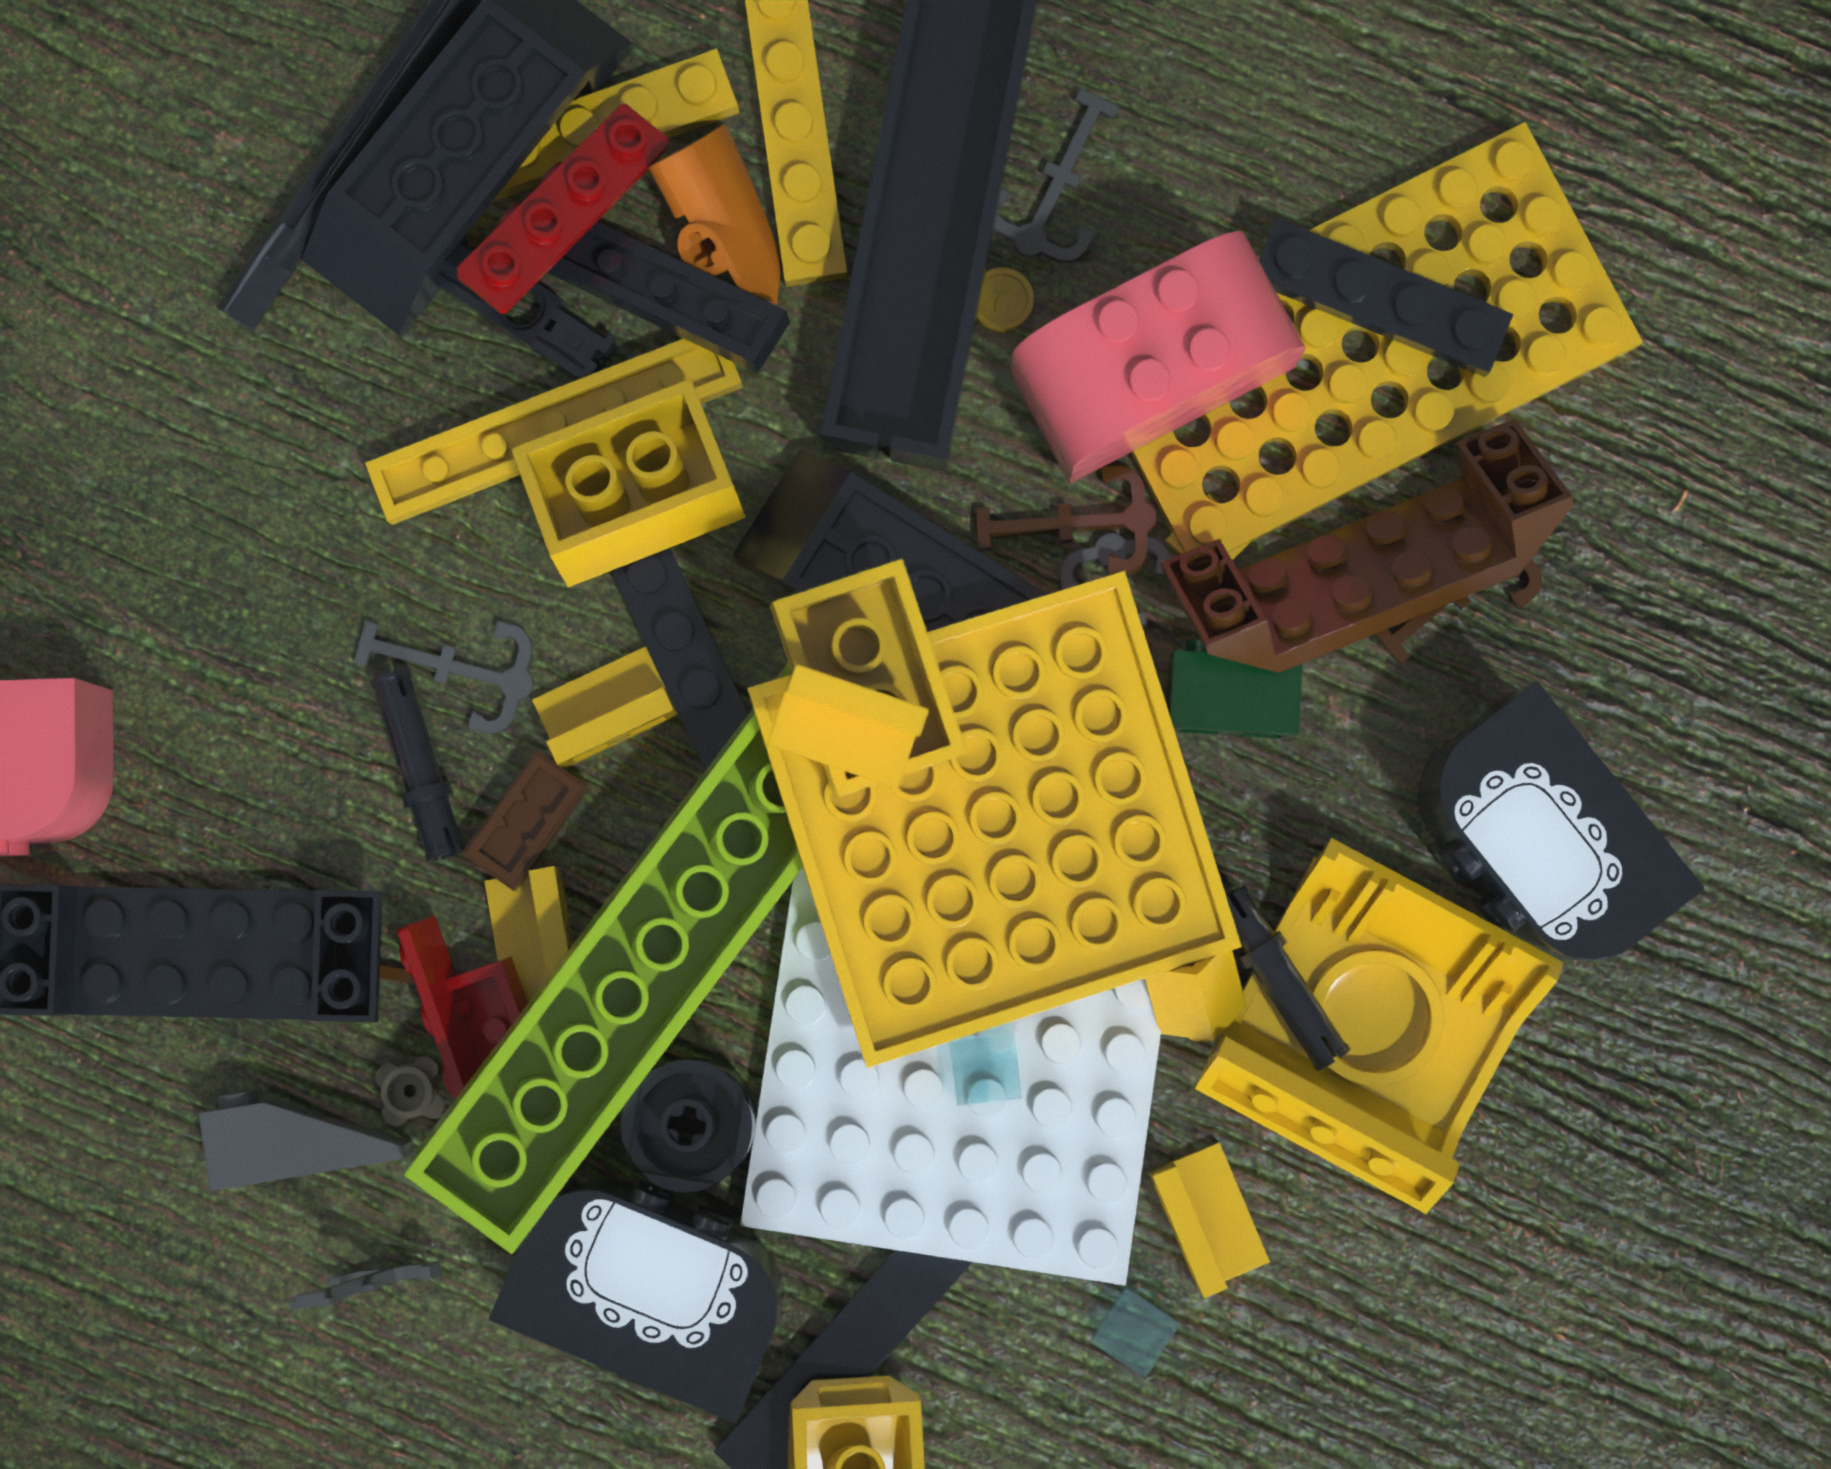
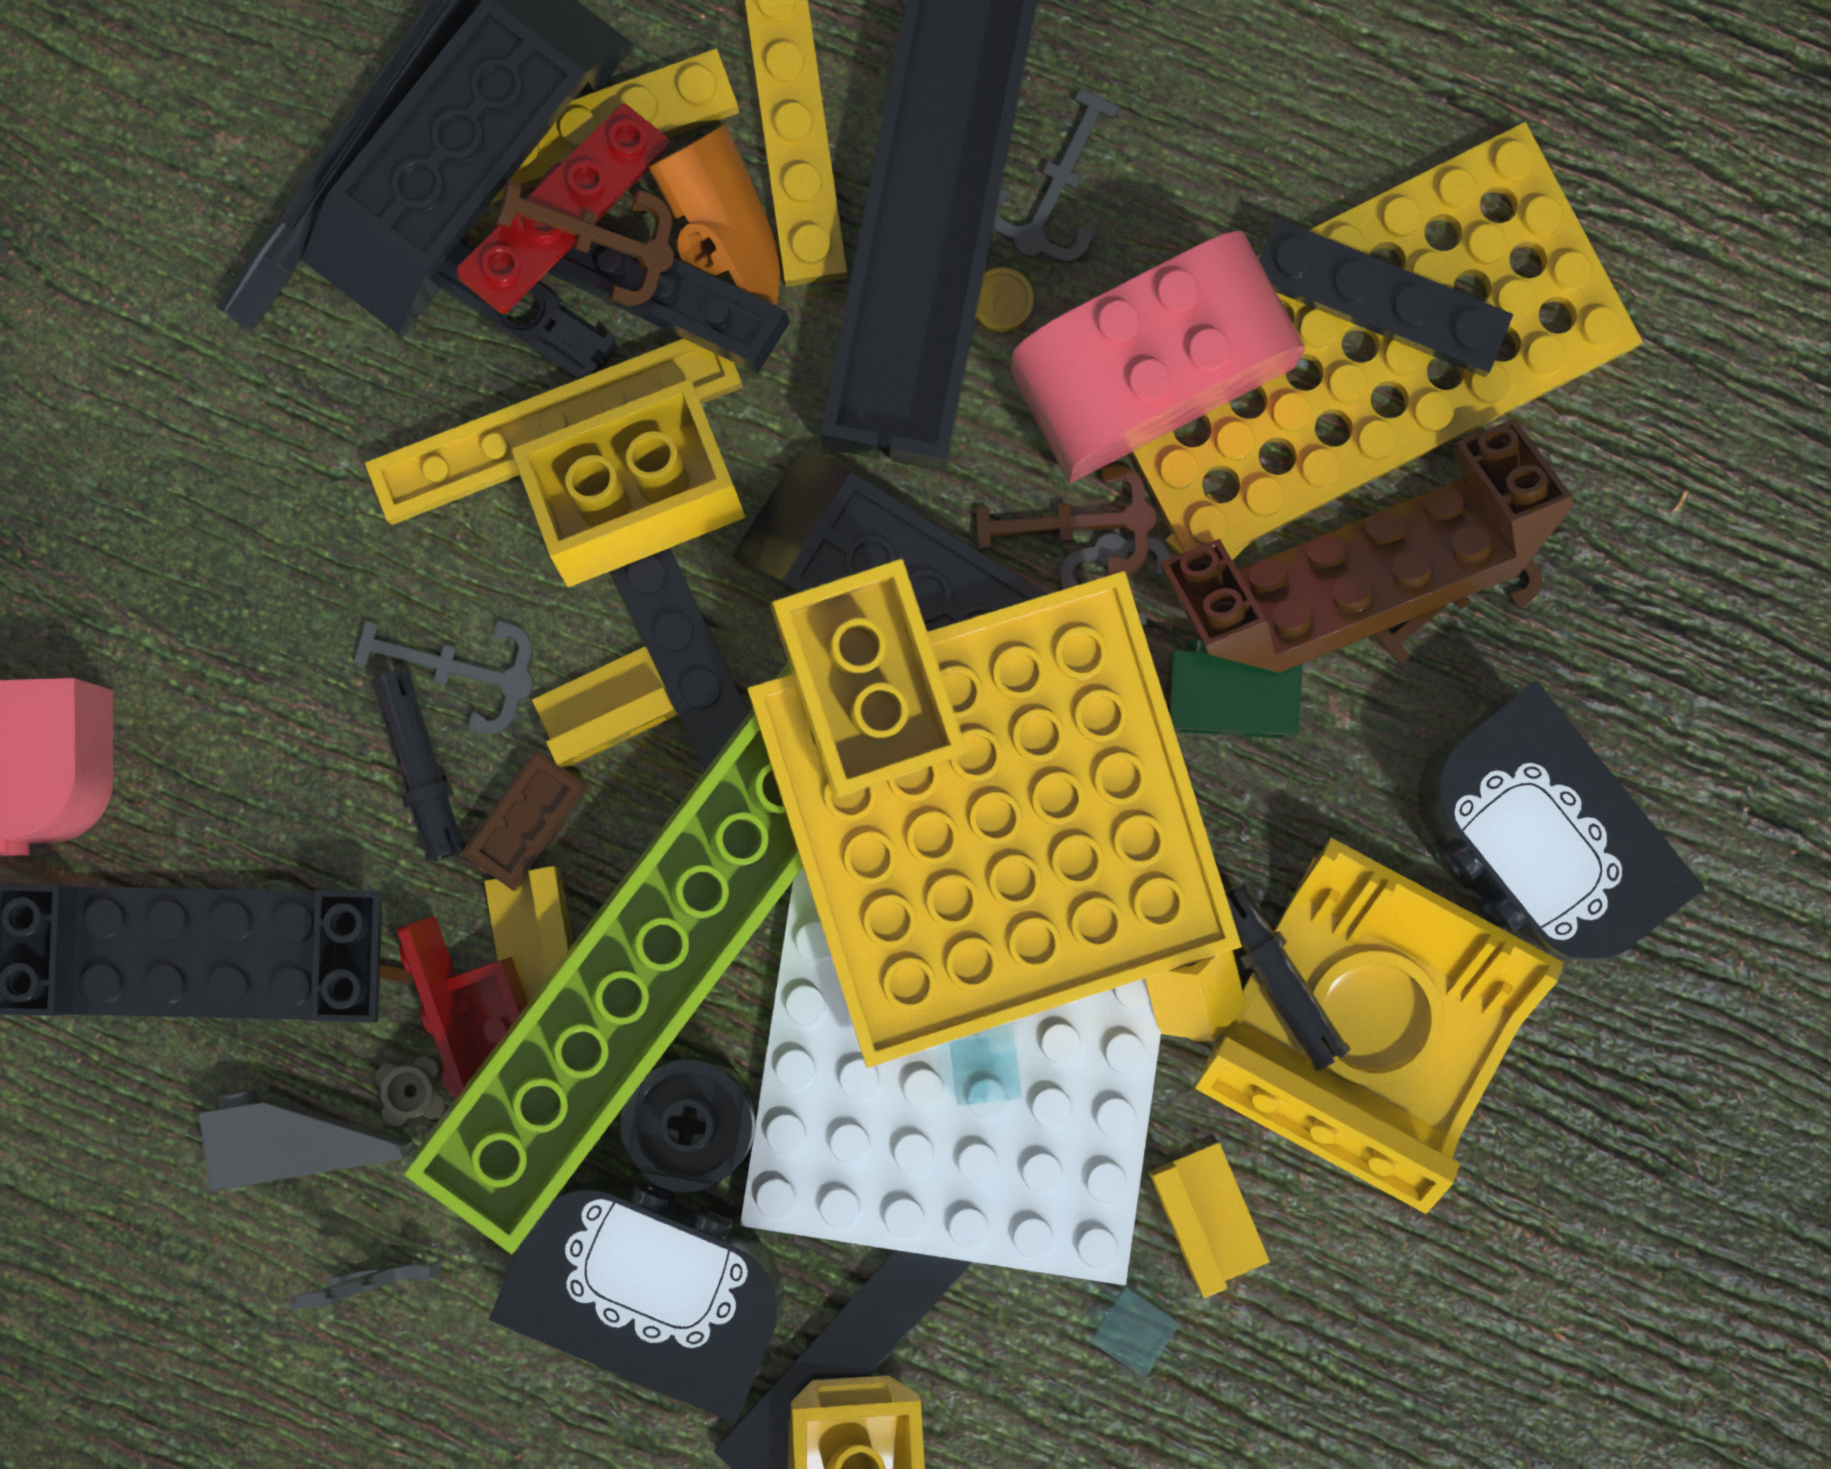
(653, 255): none -> reddish brown piece
(846, 726): yellow panel -> none

